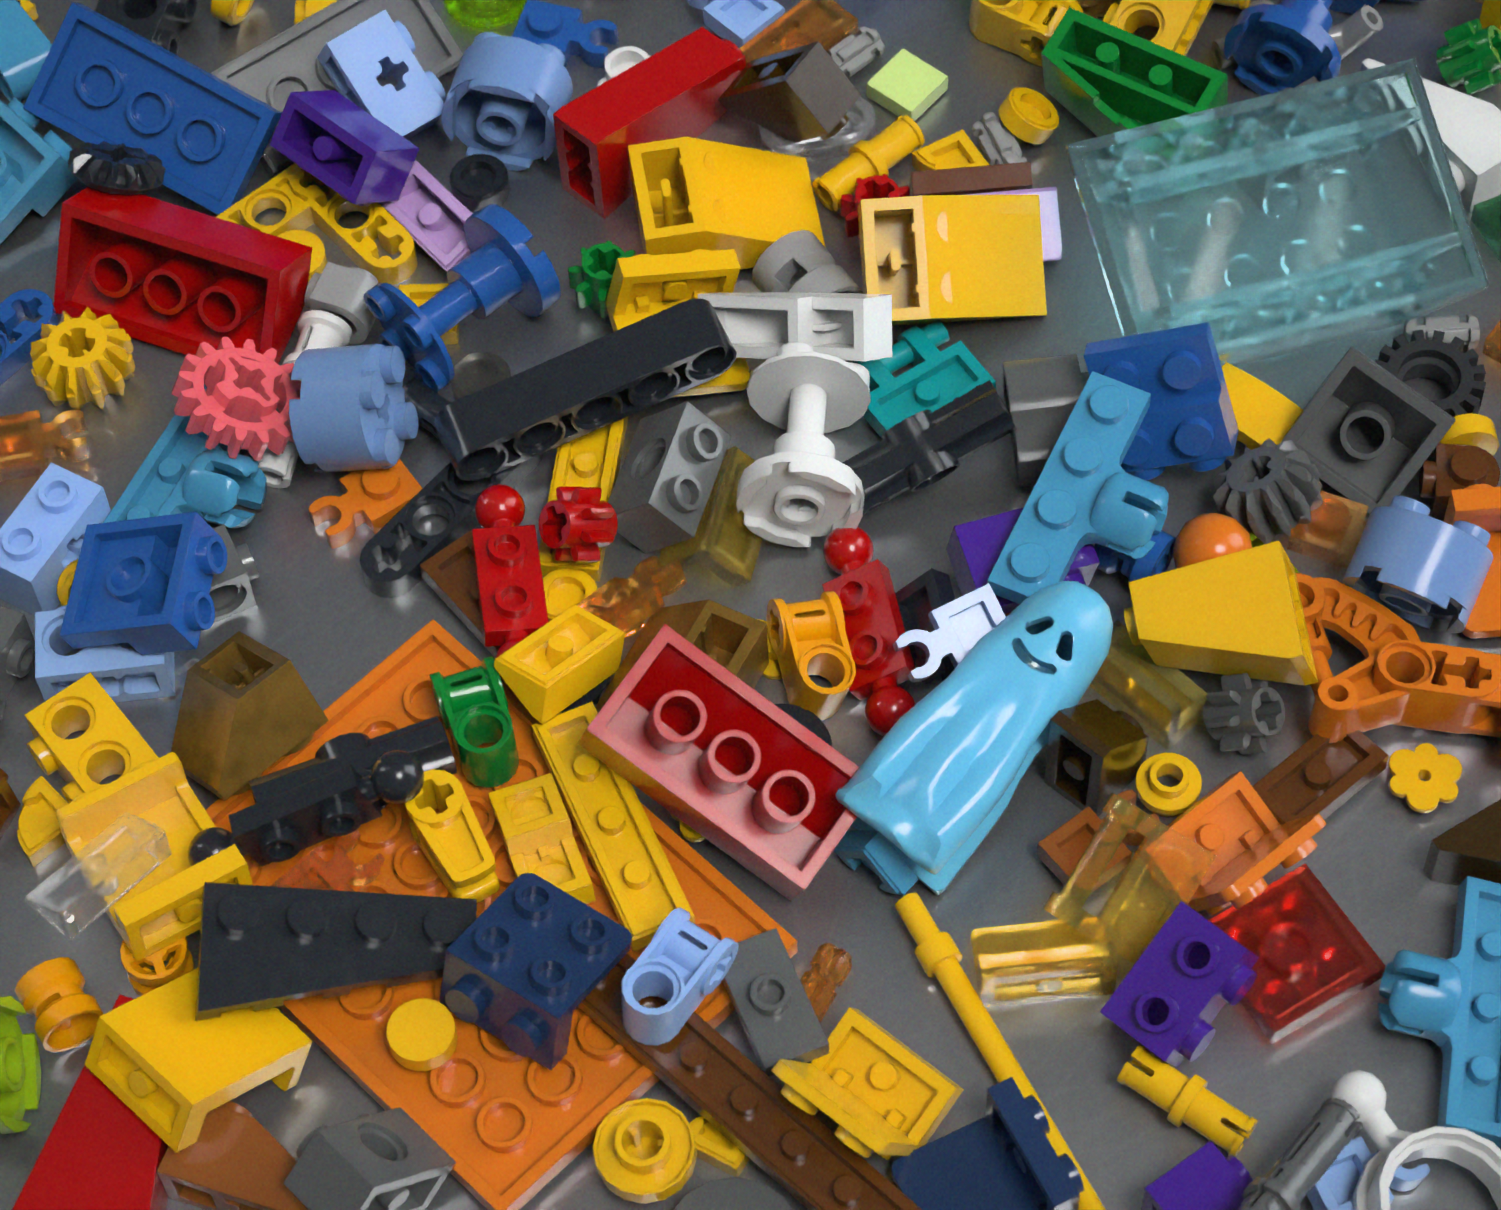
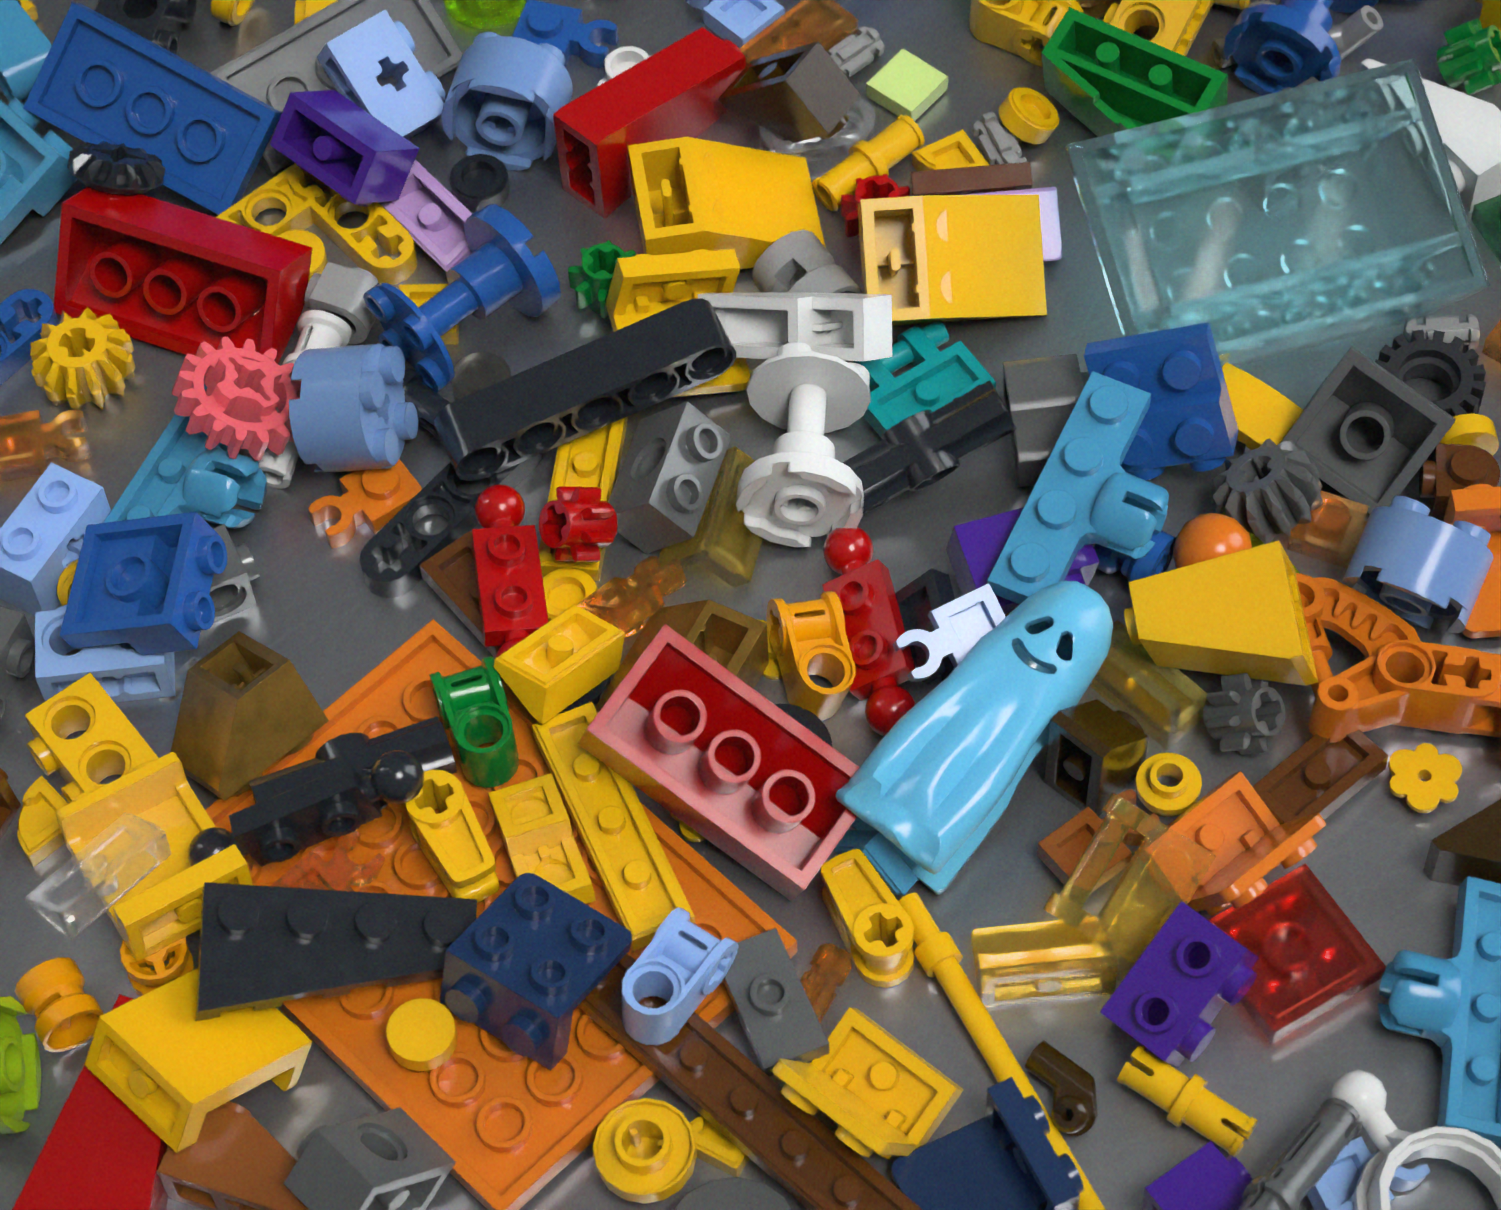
(868, 919): none -> yellow piece
(1072, 1089): none -> dark brown arm

